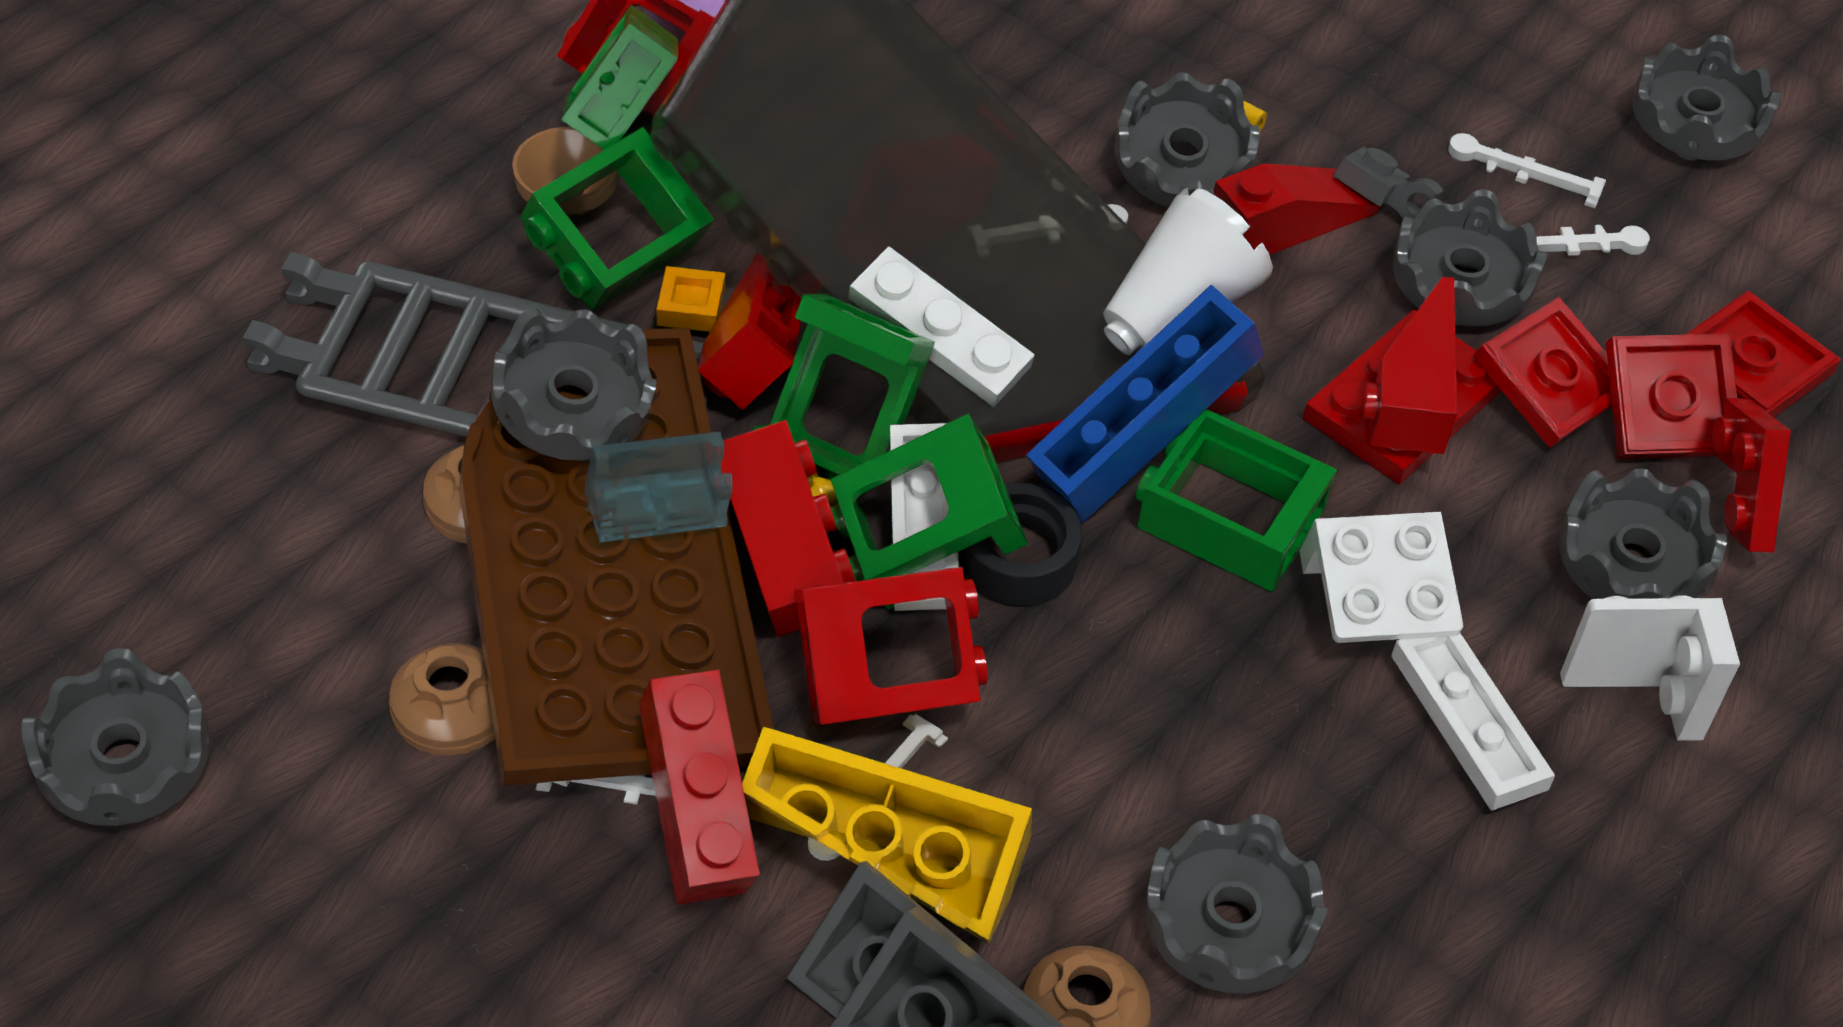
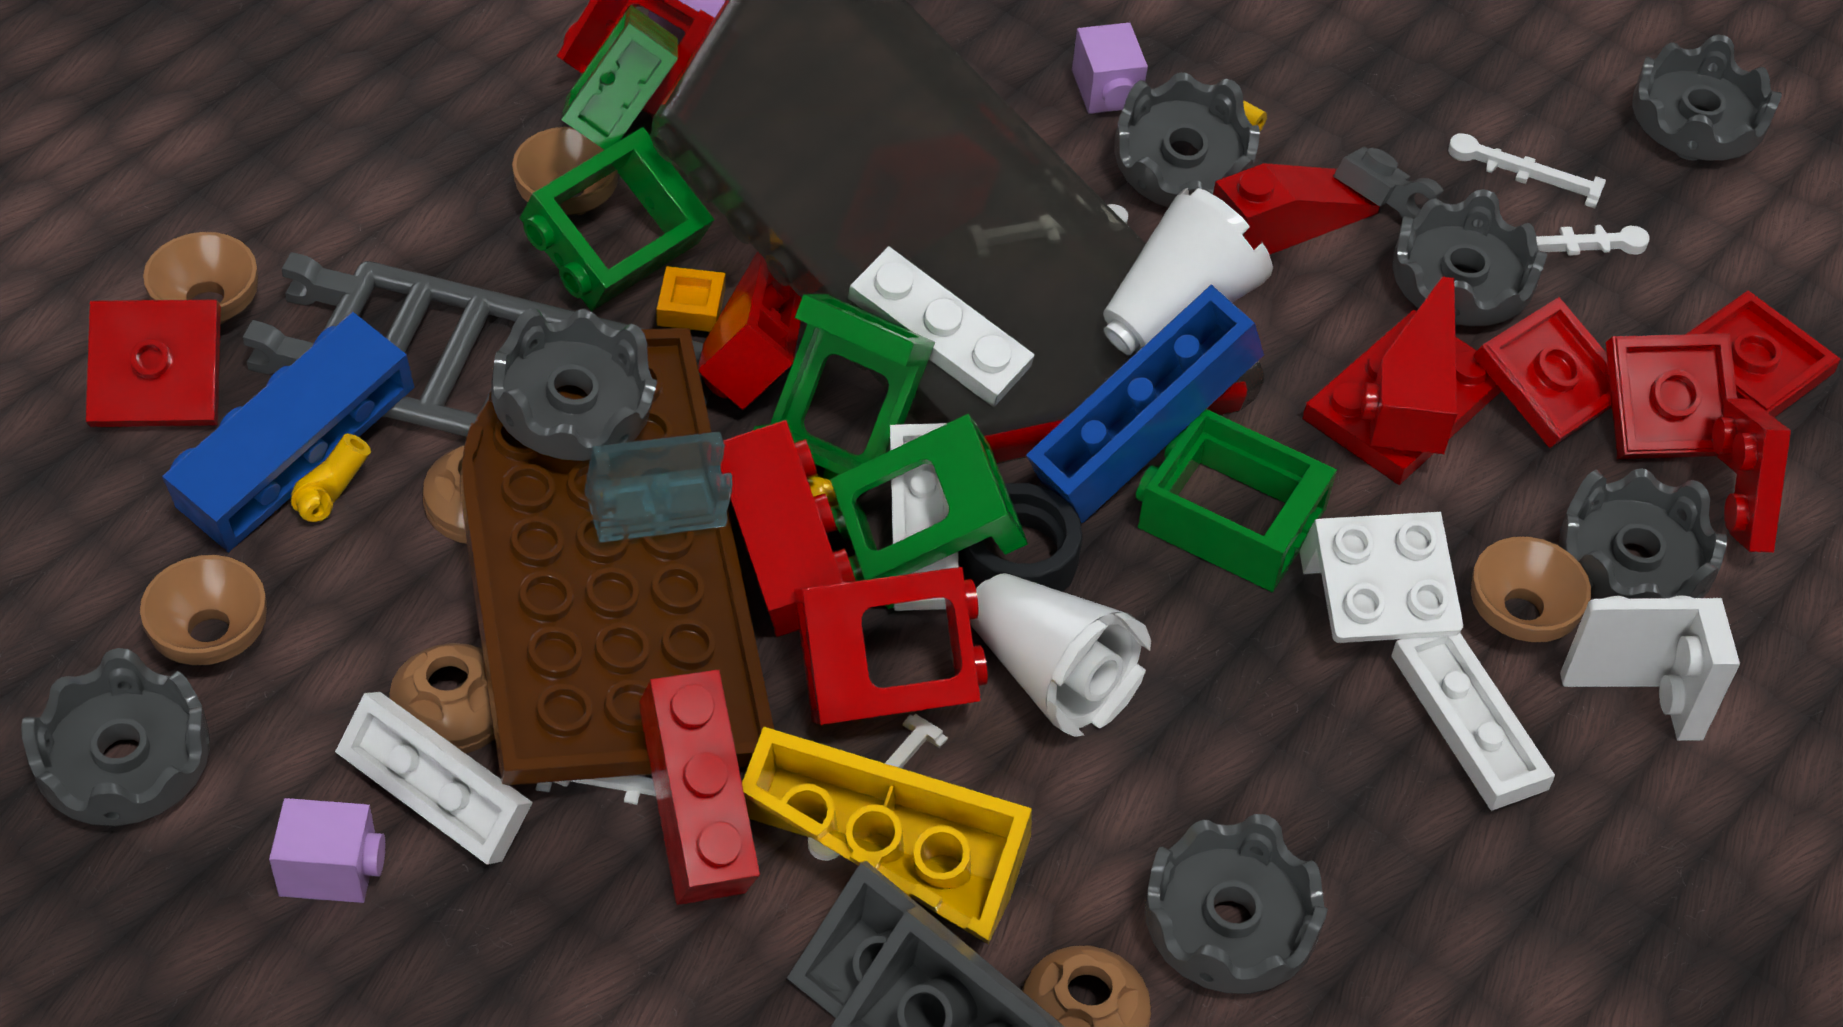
(153, 363): none -> red plate
(201, 265): none -> medium nougat piece
(201, 591): none -> medium nougat piece
(288, 430): none -> blue brick
(322, 486): none -> yellow arm
(326, 850): none -> lavender brick
(433, 777): none -> white plate
(1062, 649): none -> white cone
(1107, 65): none -> lavender brick
(1532, 572): none -> medium nougat piece

